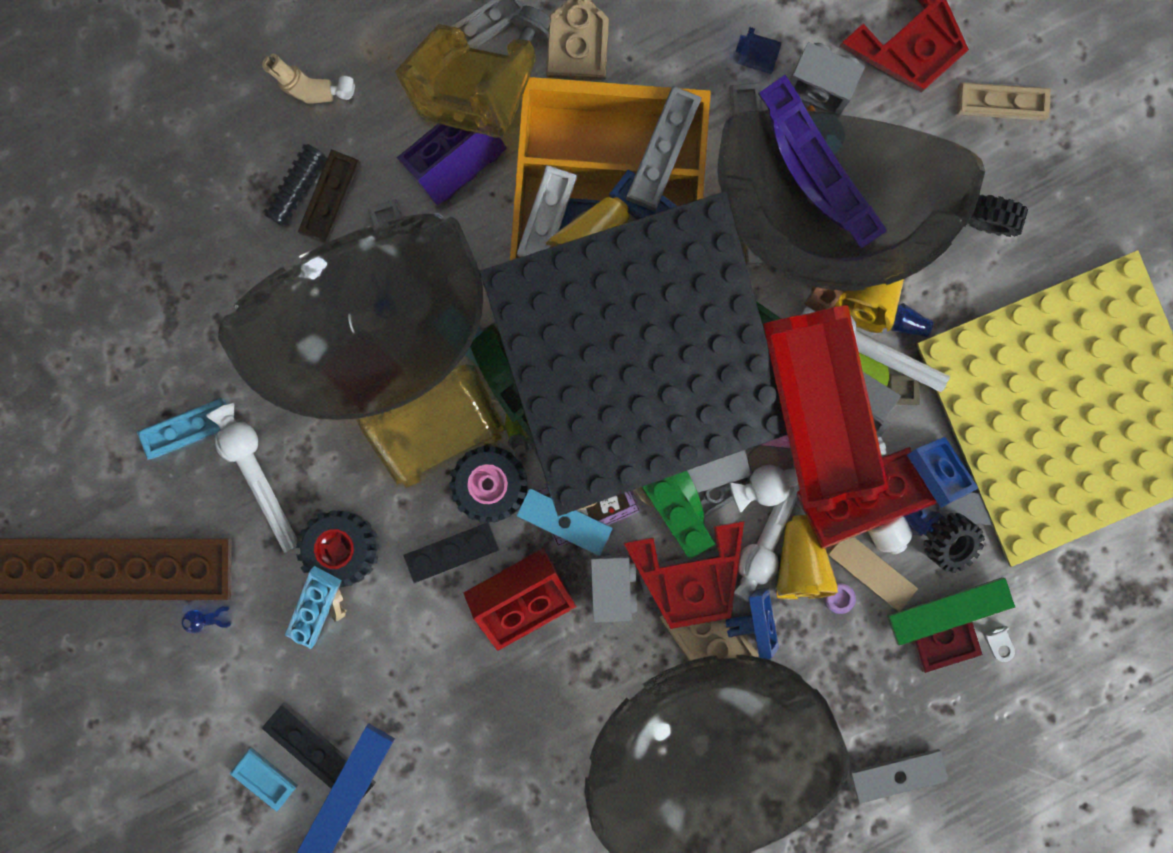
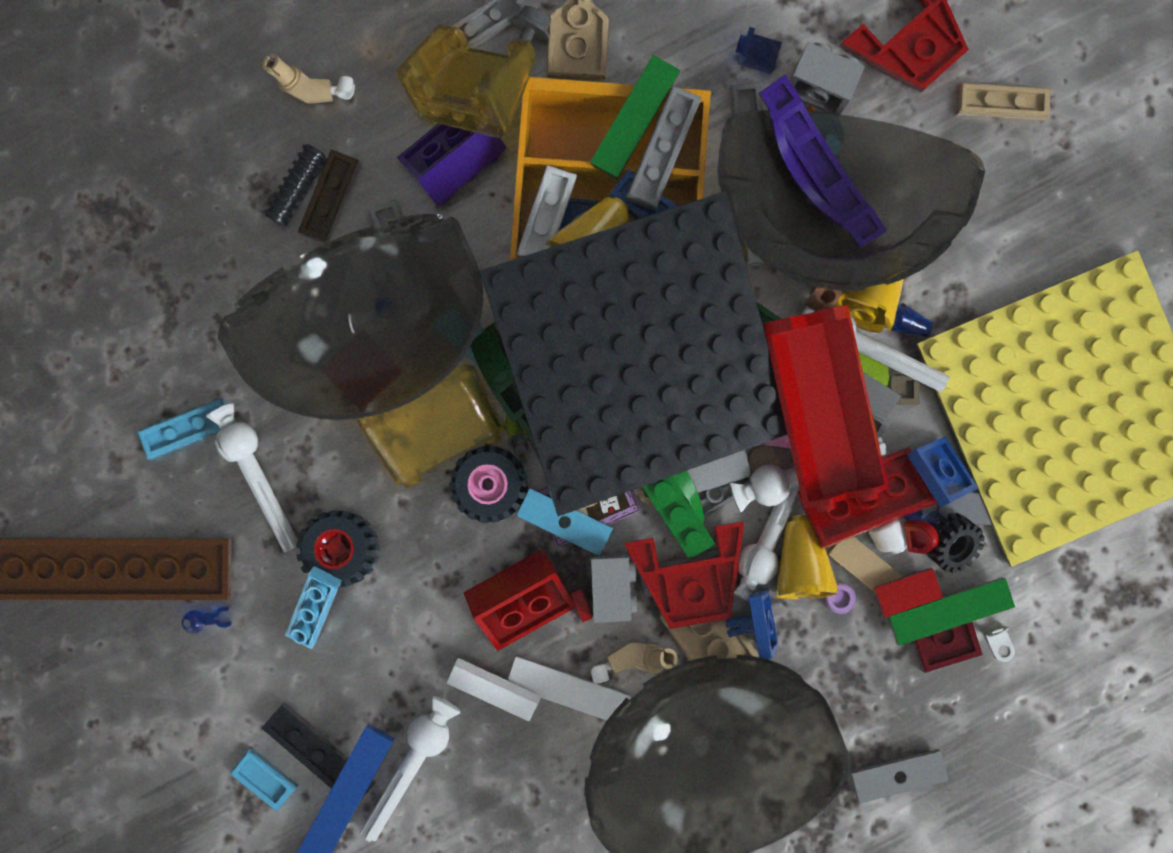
(336, 609): tan tile -> none
(426, 737): none -> white piece
(451, 552): black plate -> none
(493, 689): none -> white tile
(566, 688): none -> white tile
(582, 604): none -> red tile
(635, 117): none -> green tile
(636, 655): none -> tan arm
(908, 592): none -> red tile
(920, 536): none -> red tile
(999, 216): black tyre -> none

